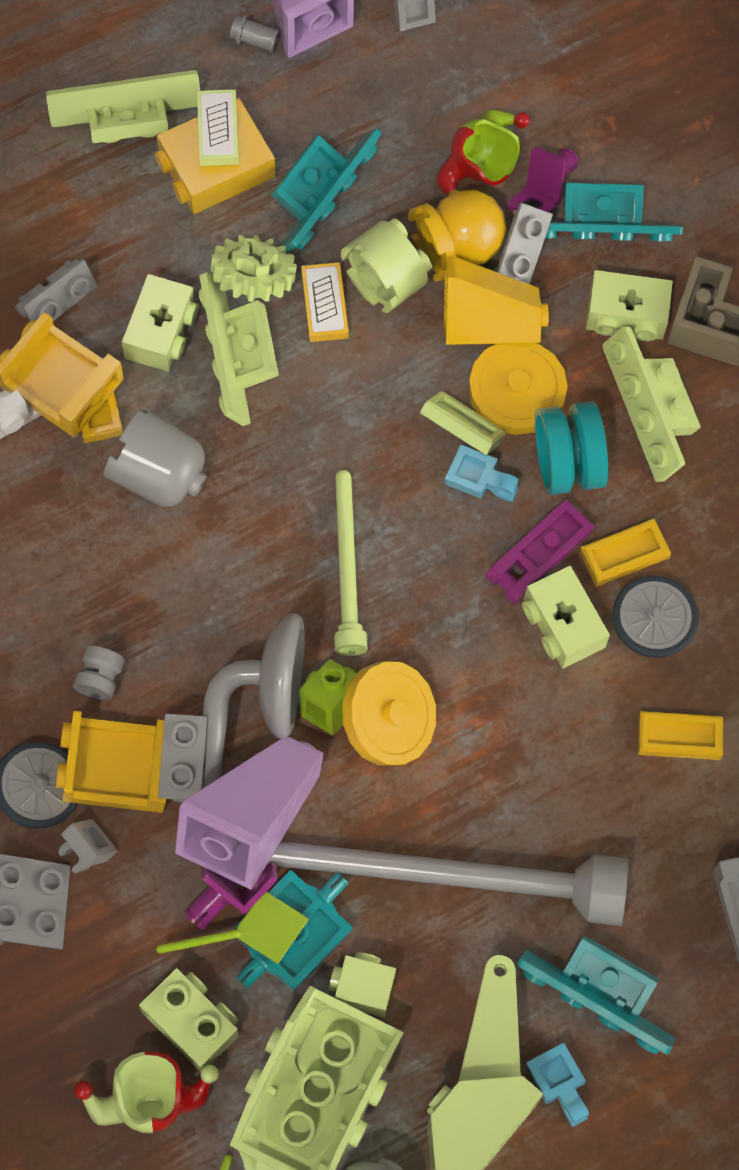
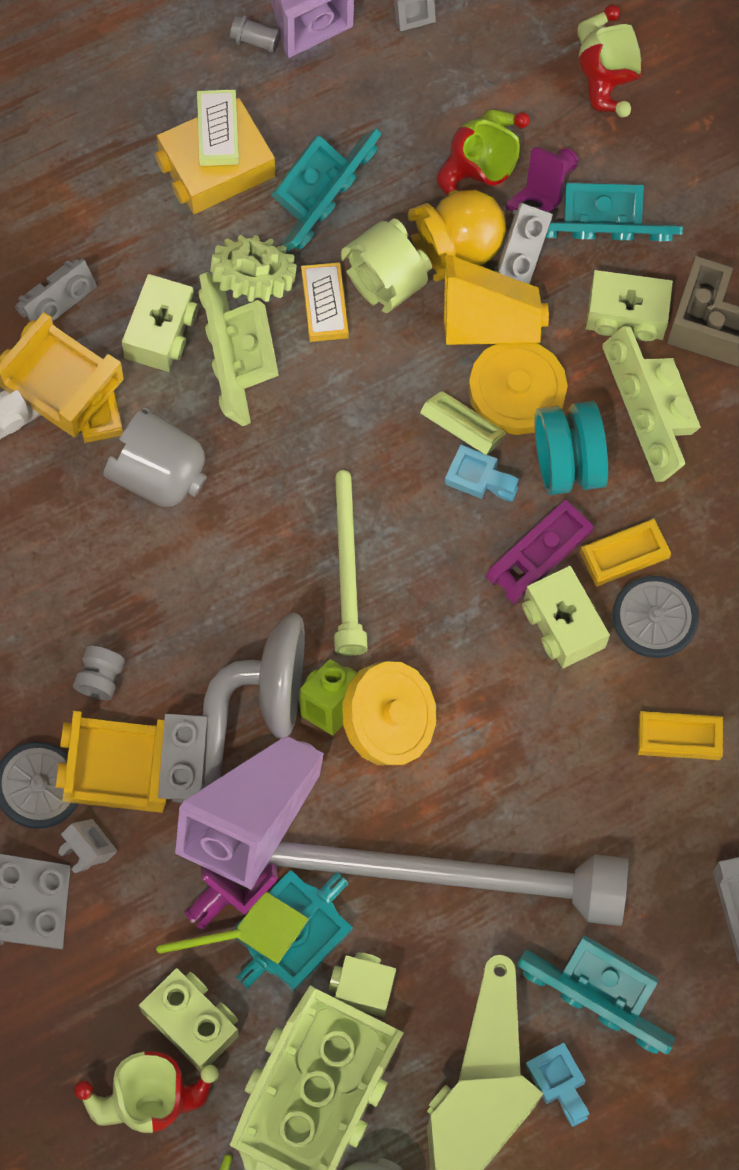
(124, 106): yellowish green bracket -> none
(608, 59): none -> piece

